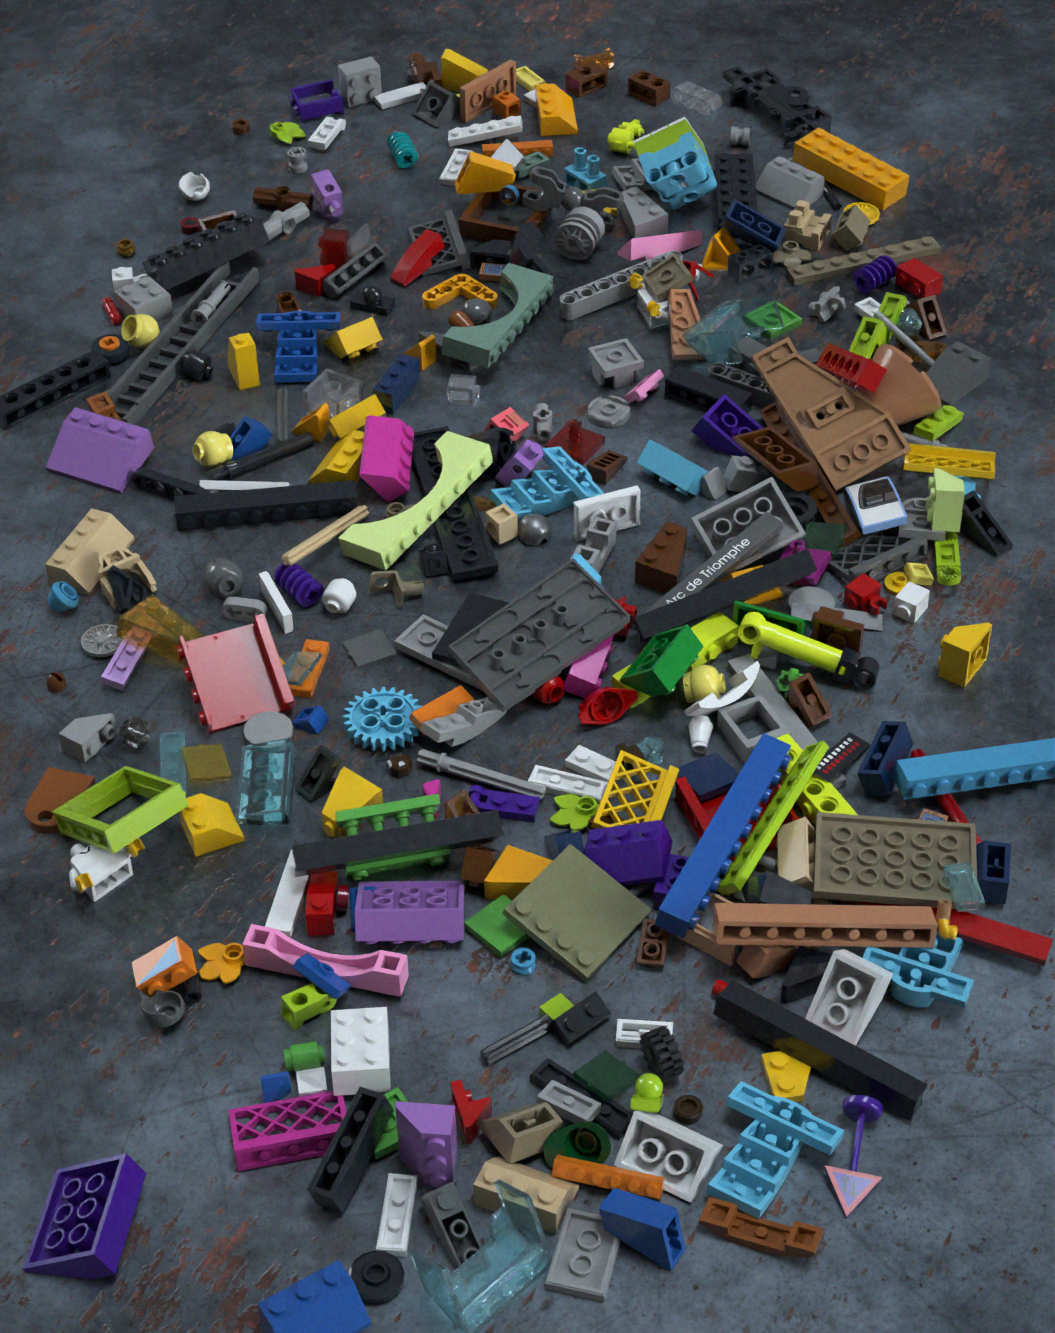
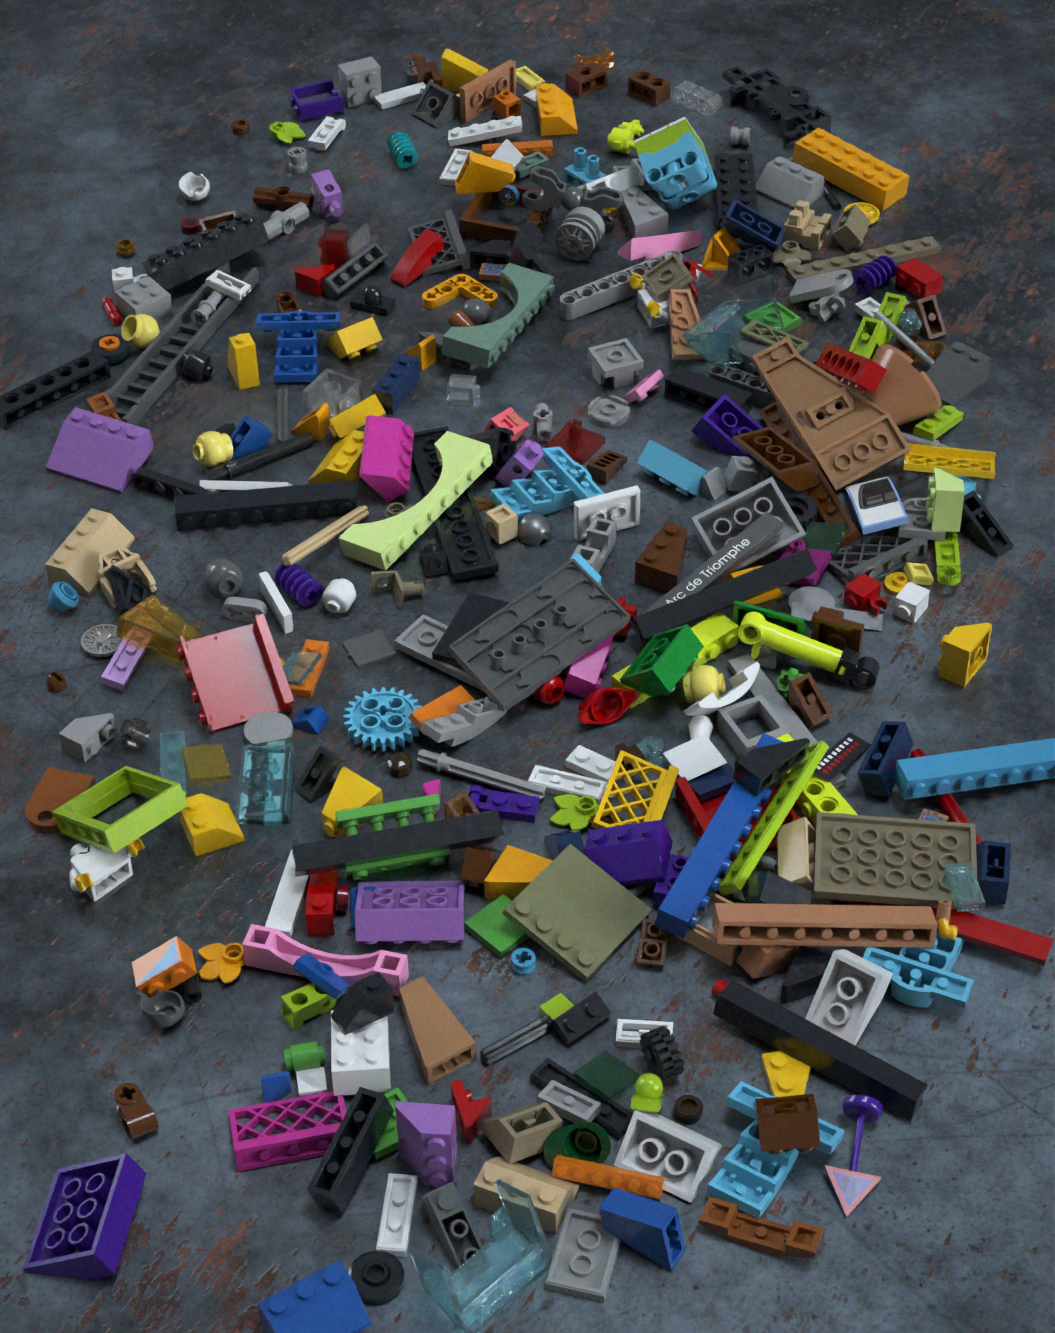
(134, 1111): none -> reddish brown piece
(228, 285): none -> white tile
(364, 1003): none -> black slope
(435, 1032): none -> medium nougat slope
(618, 180): none -> white slope
(695, 757): none -> white sticker
(756, 330): none -> olive window
(768, 763): none -> black slope
(788, 1123): none -> reddish brown slope
(821, 285): none -> light grey tile

